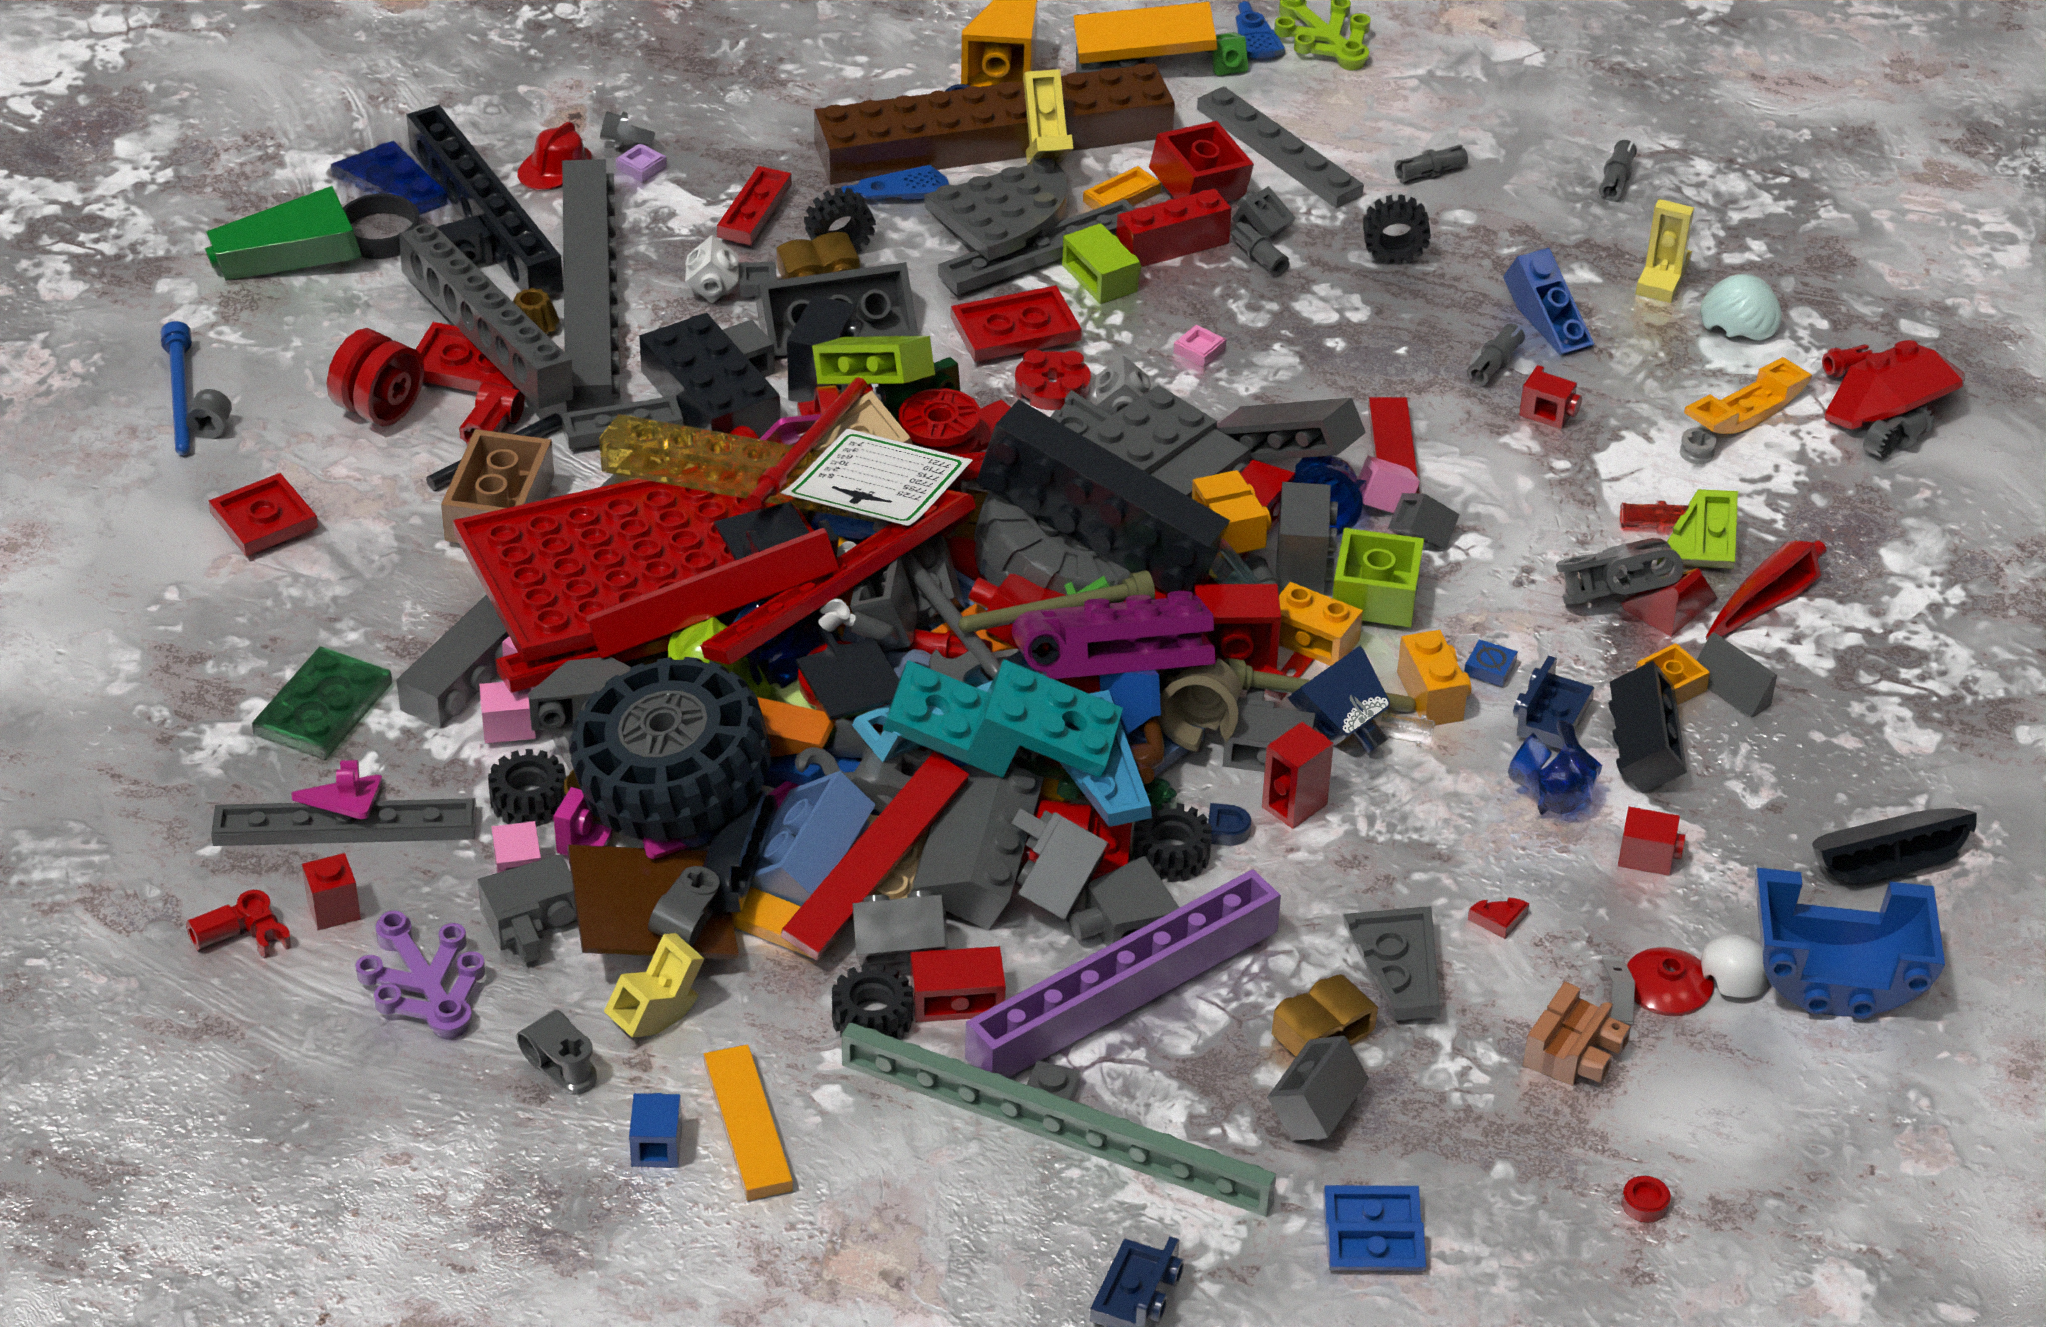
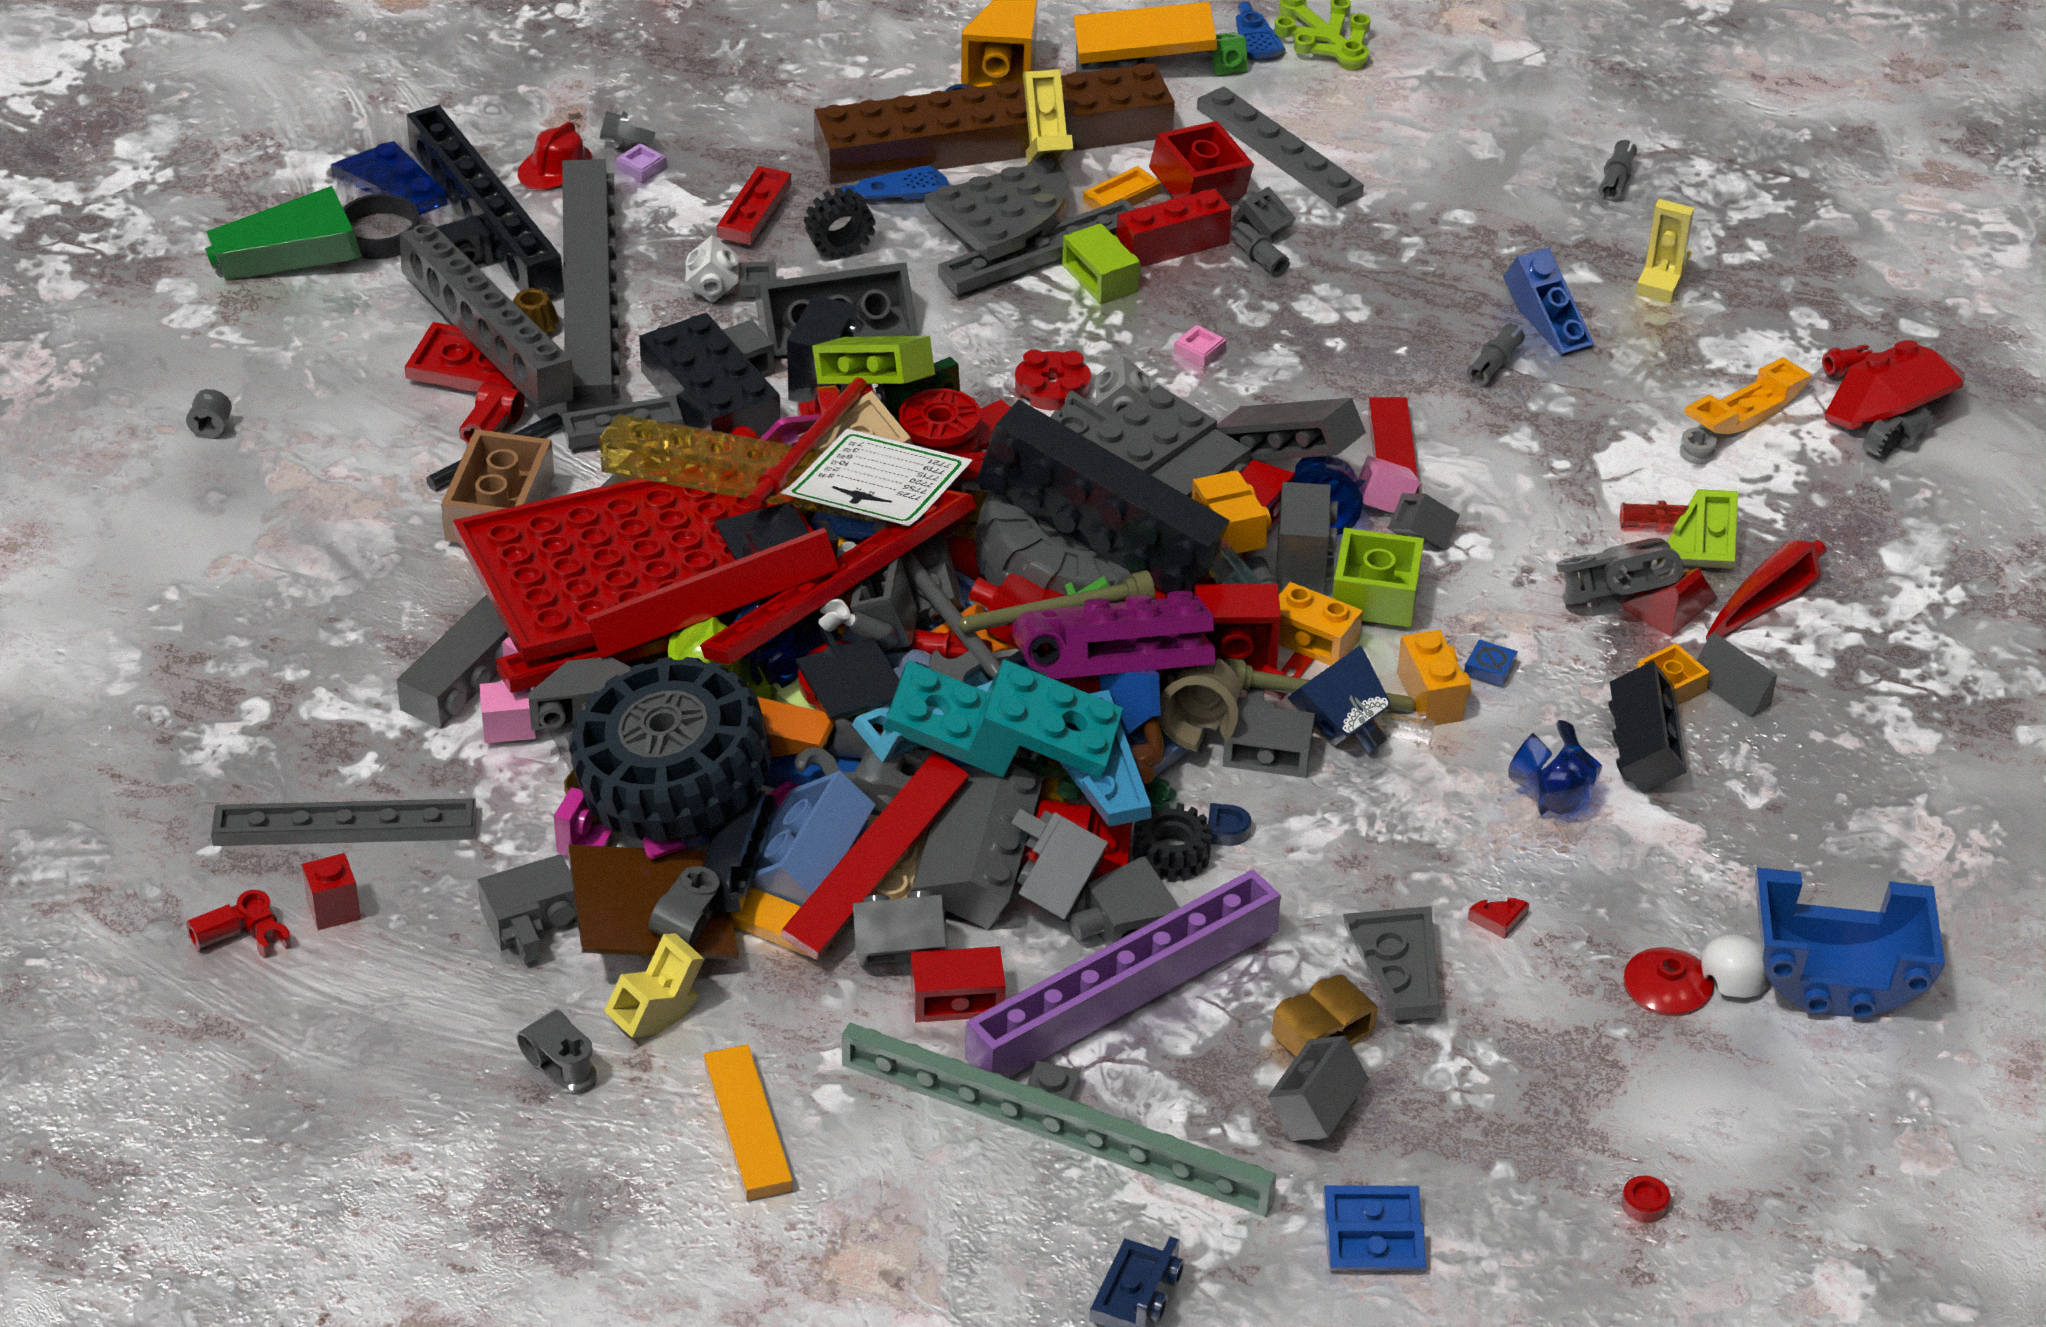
(176, 341): blue piece -> none
(263, 514): red plate -> none
(322, 703): clear green plate -> none
(347, 796): dark pink piece -> none
(375, 377): red wheel -> none
(444, 1013): medium lavender plant -> none
(515, 845): bright pink brick -> none
(525, 771): black tyre -> none
(655, 1130): blue brick -> none
(822, 255): pearl gold brick -> none
(878, 987): black tyre -> none
(1015, 323): red plate -> none
(1297, 774): red brick -> none
(1396, 213): black tyre -> none
(1431, 163): dark grey pin -> none
(1549, 399): red brick -> none
(1550, 700): dark blue bracket -> none
(1569, 1035): nougat hips -> none
(1622, 989): light grey piece -> none
(1650, 841): red brick -> none
(1742, 307): light aqua piece -> none
(1894, 844): black brick -> none

